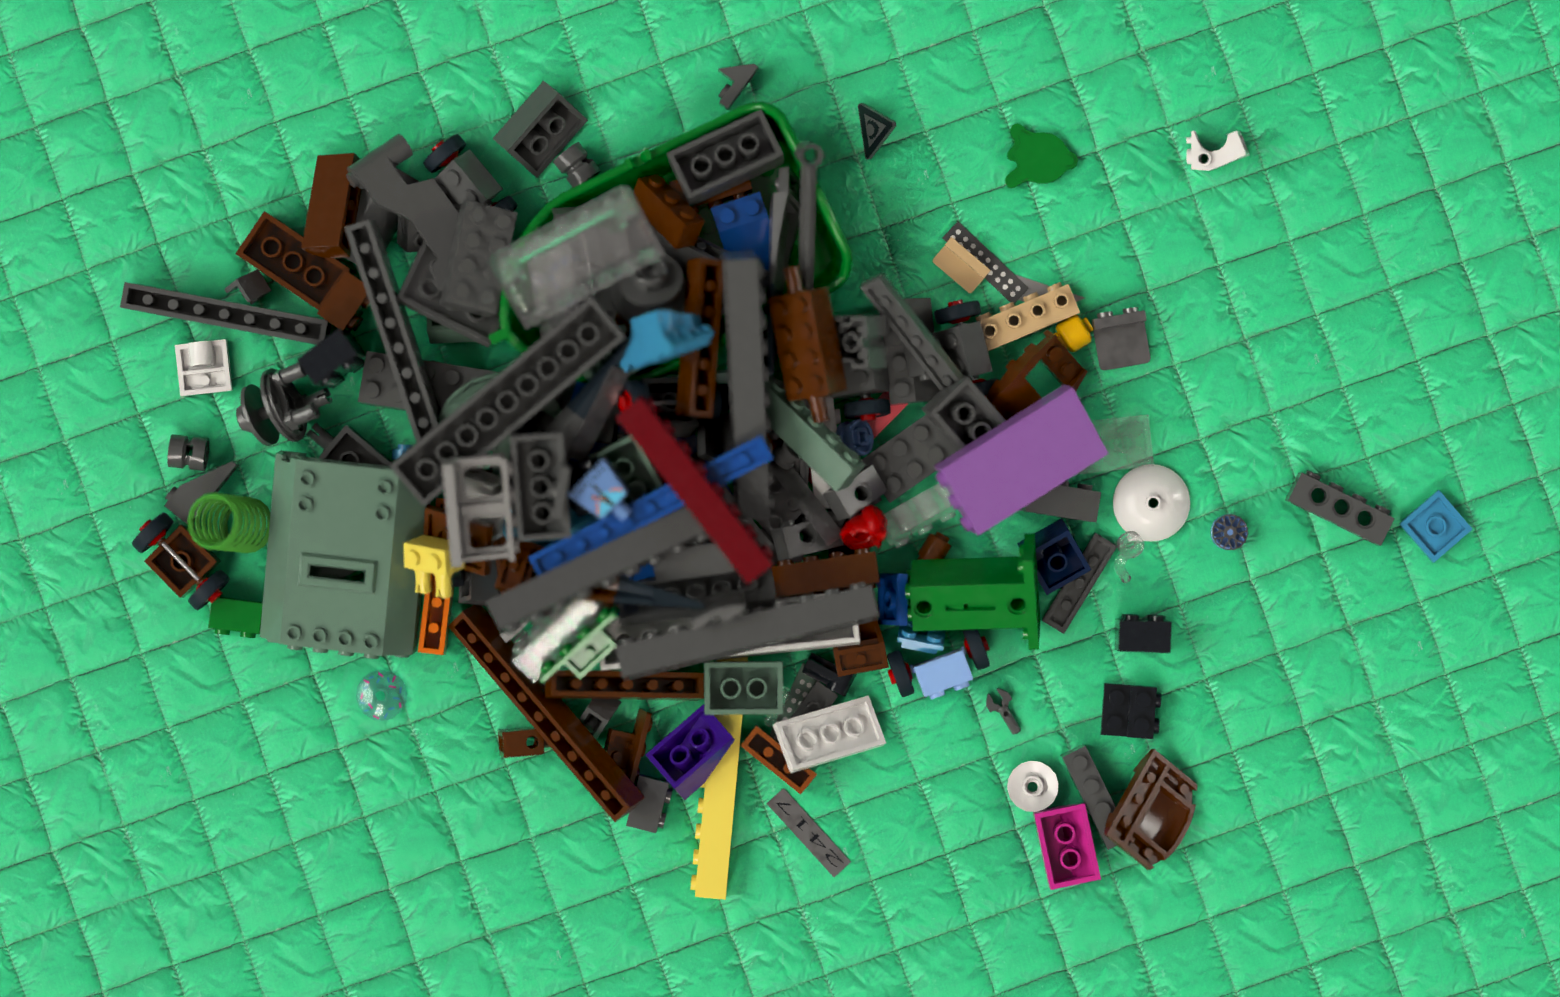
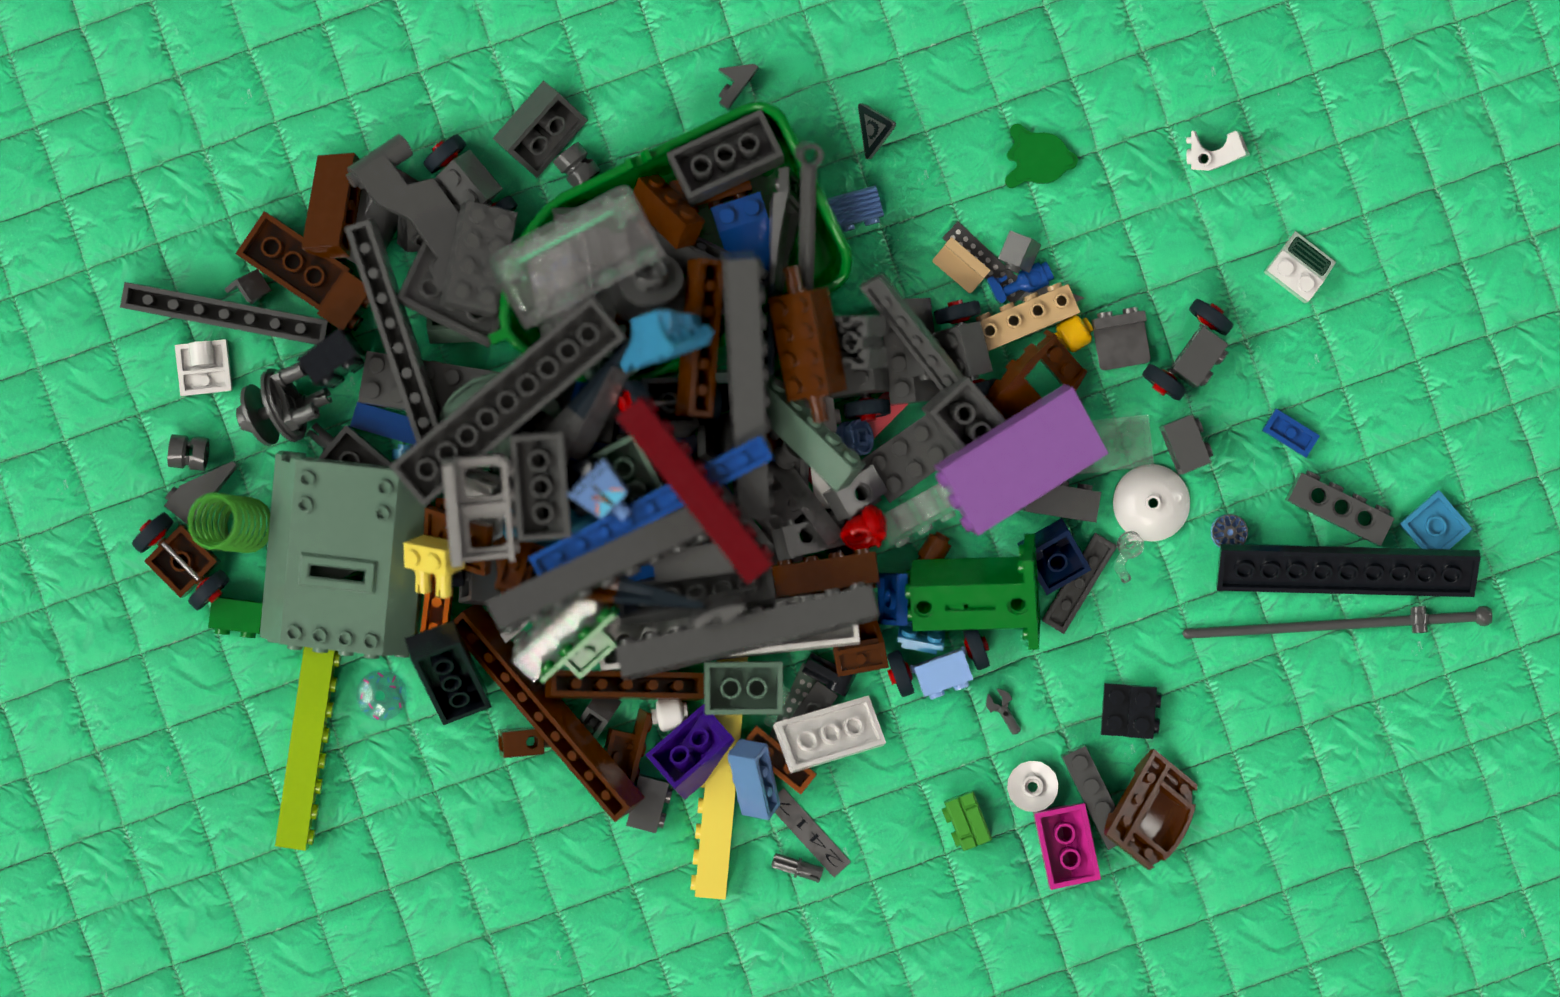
(306, 749): none -> lime brick
(382, 423): none -> blue tile
(448, 672): none -> black brick
(559, 491): dark grey plate -> none
(669, 714): none -> white head
(754, 779): none -> medium blue brick
(797, 867): none -> dark grey axle
(857, 207): none -> medium blue brick
(967, 821): none -> bright green brick
(1019, 252): none -> brick
(1028, 282): none -> blue piece
(1143, 635): black brick -> none
(1186, 444): none -> dark grey brick
(1198, 355): none -> brick
(1290, 433): none -> blue plate
(1300, 267): none -> white slope
(1347, 570): none -> black plate
(1417, 619): none -> dark grey bar

